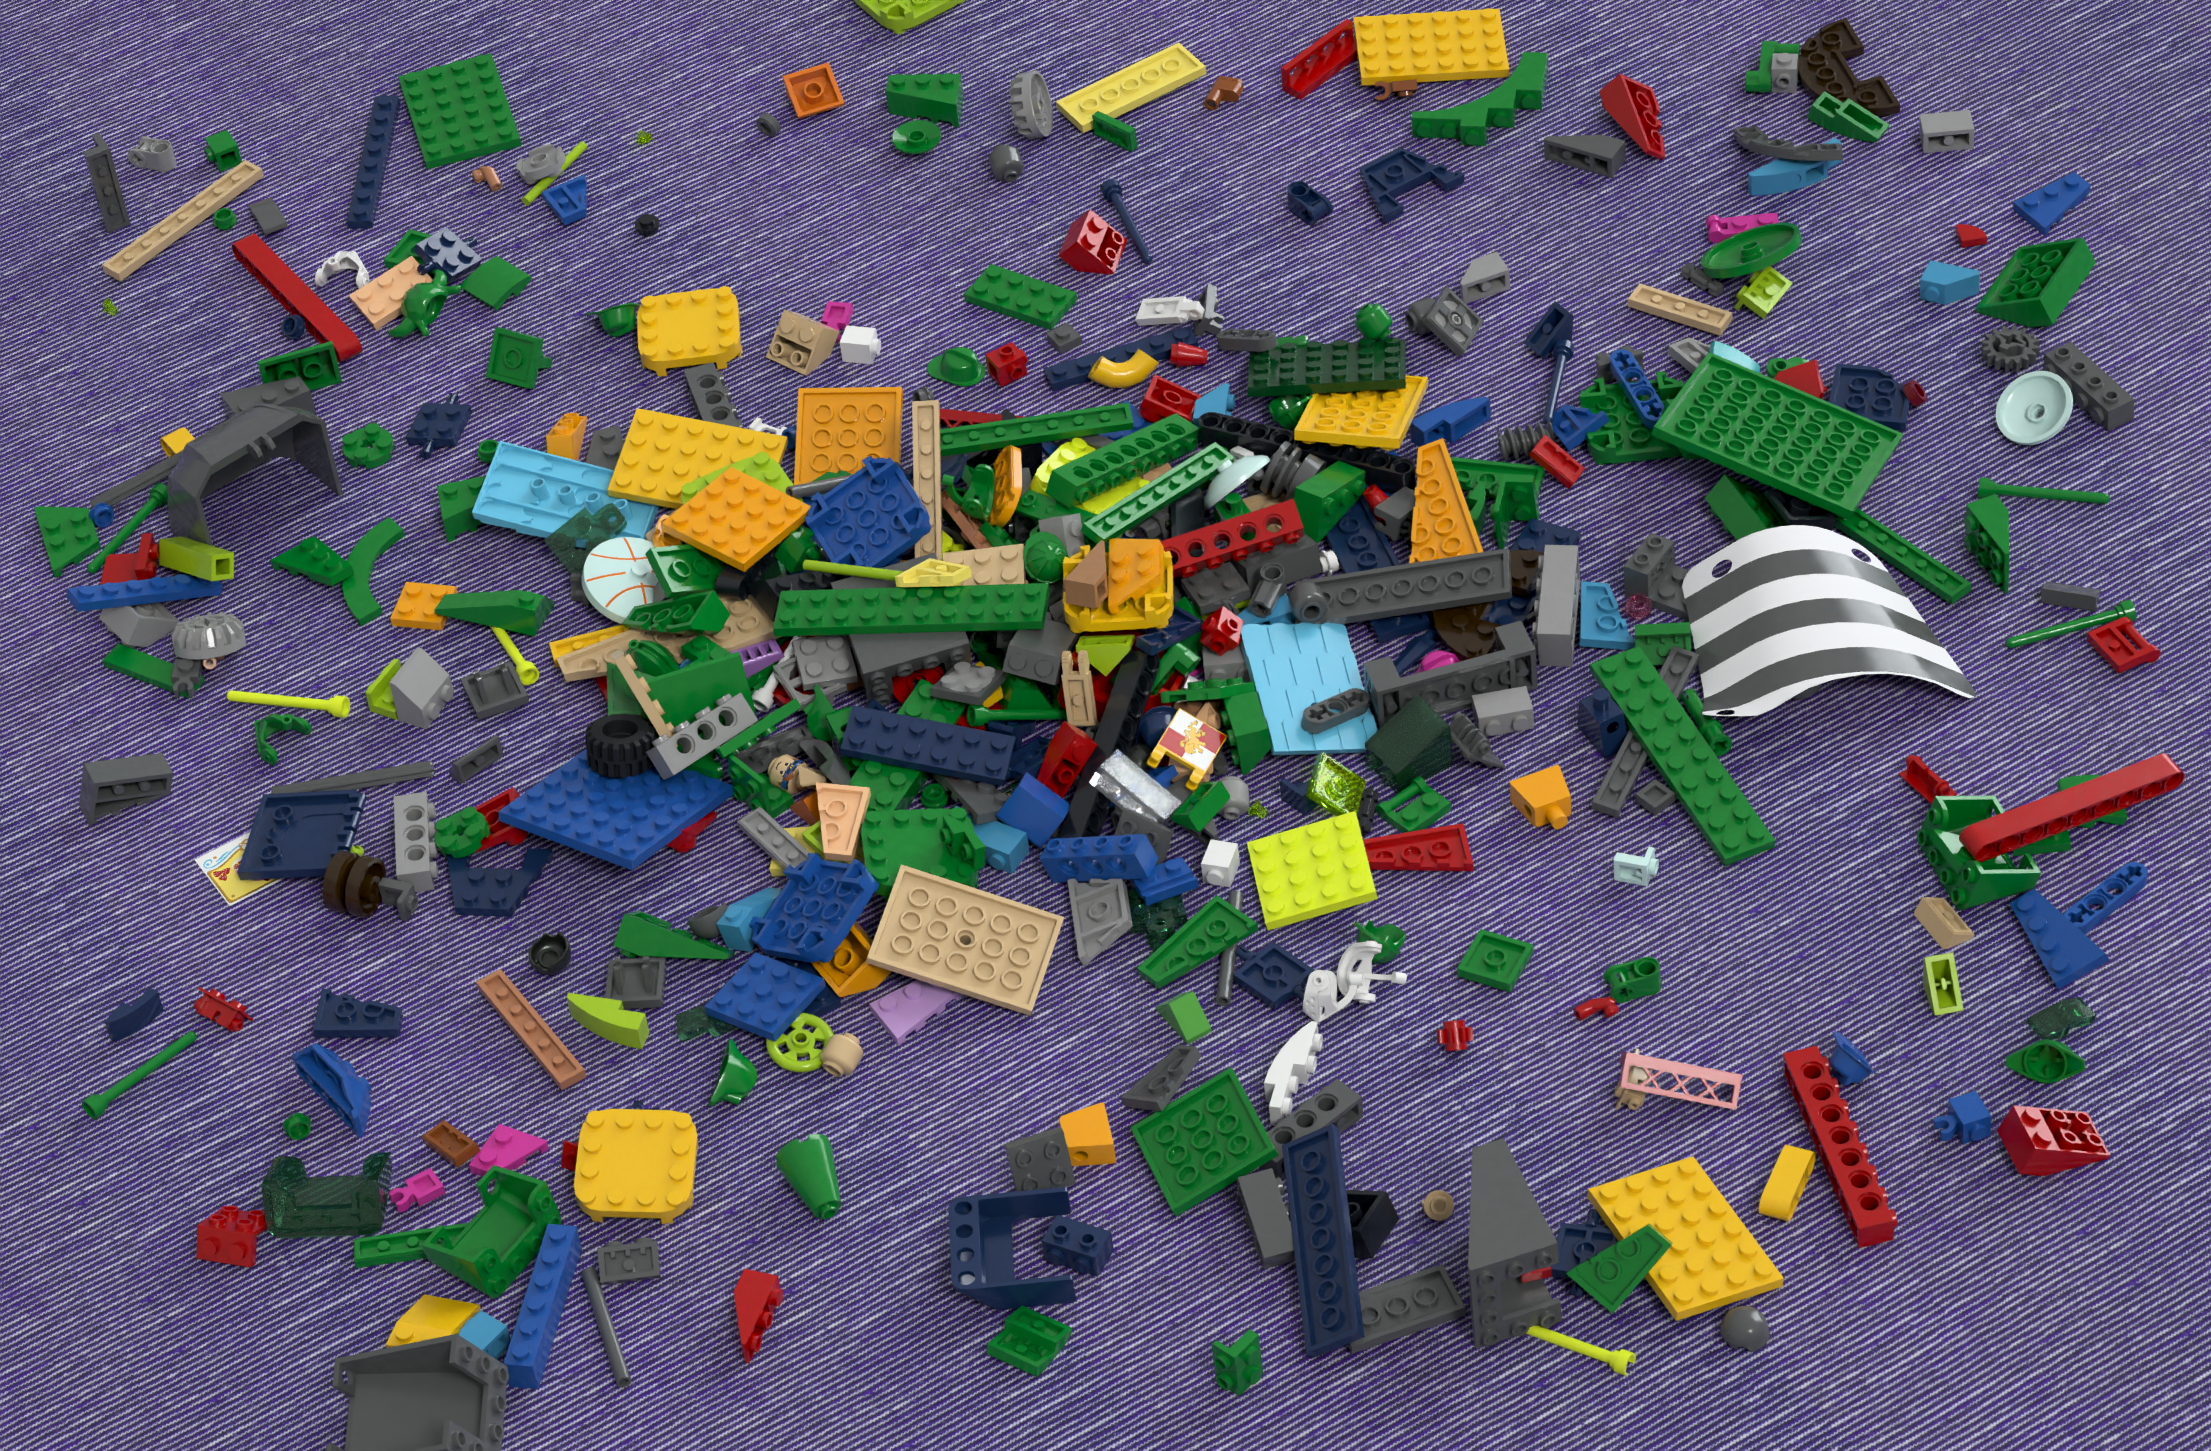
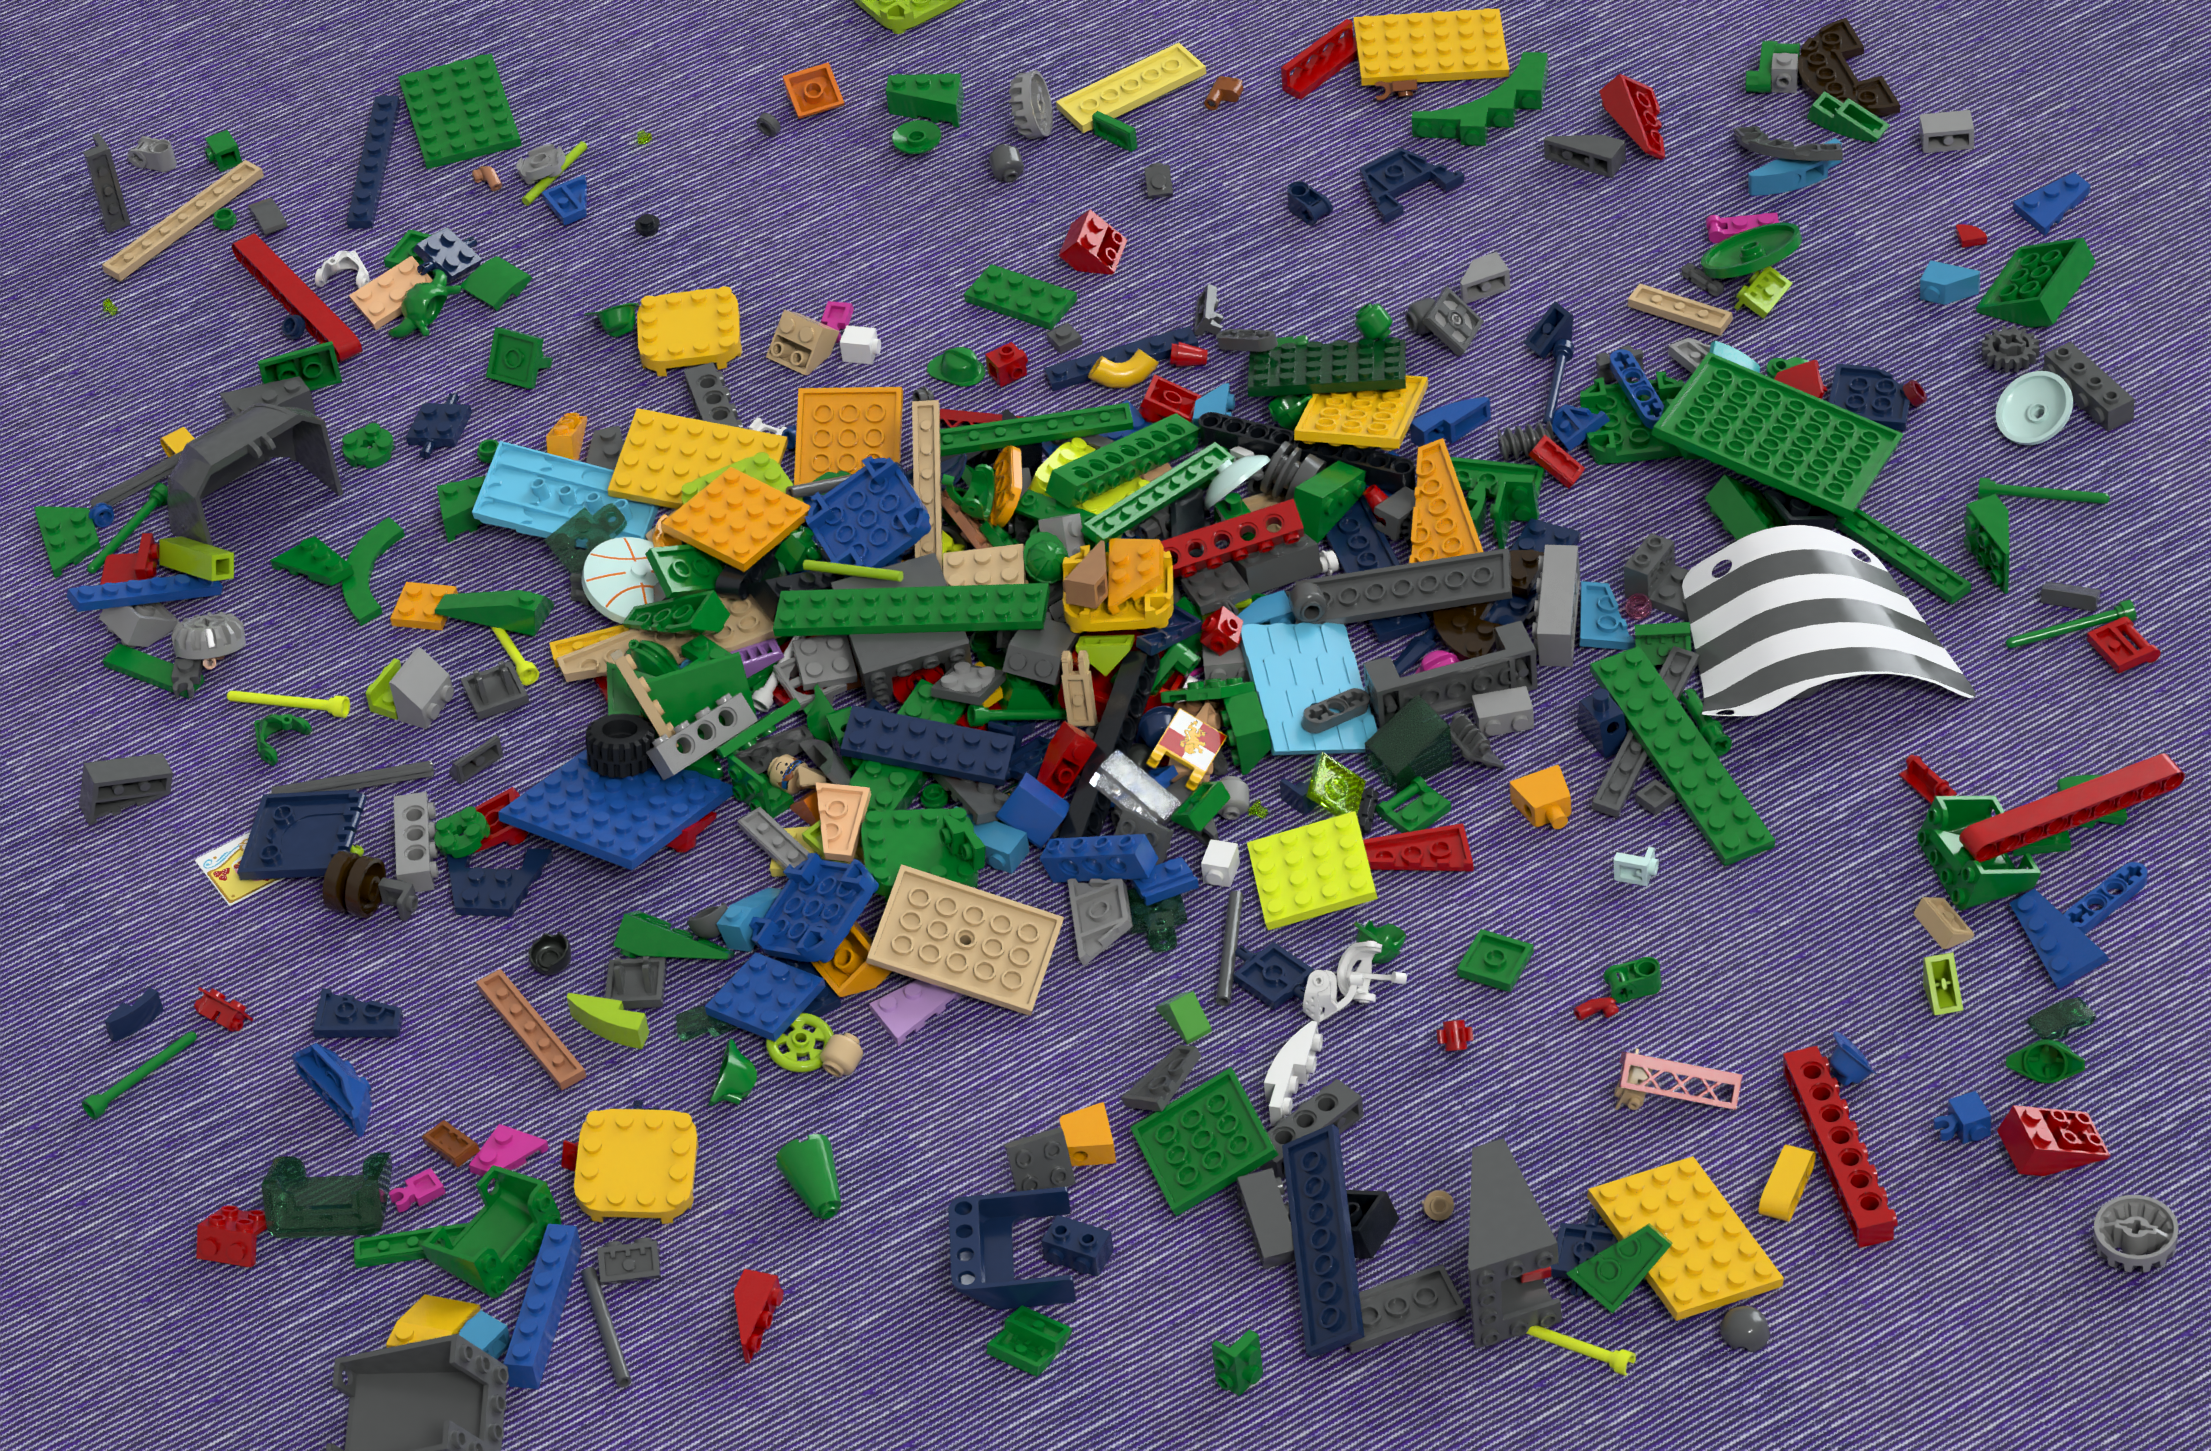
(297, 1126): green plate -> none
(933, 574): light yellow wing -> none
(1112, 191): dark blue piece -> none
(1158, 181): none -> dark grey bracket
(1168, 311): white hinge -> none
(1198, 940): green wing -> none
(1269, 590): dark grey piece -> none
(2138, 1227): none -> light grey gear

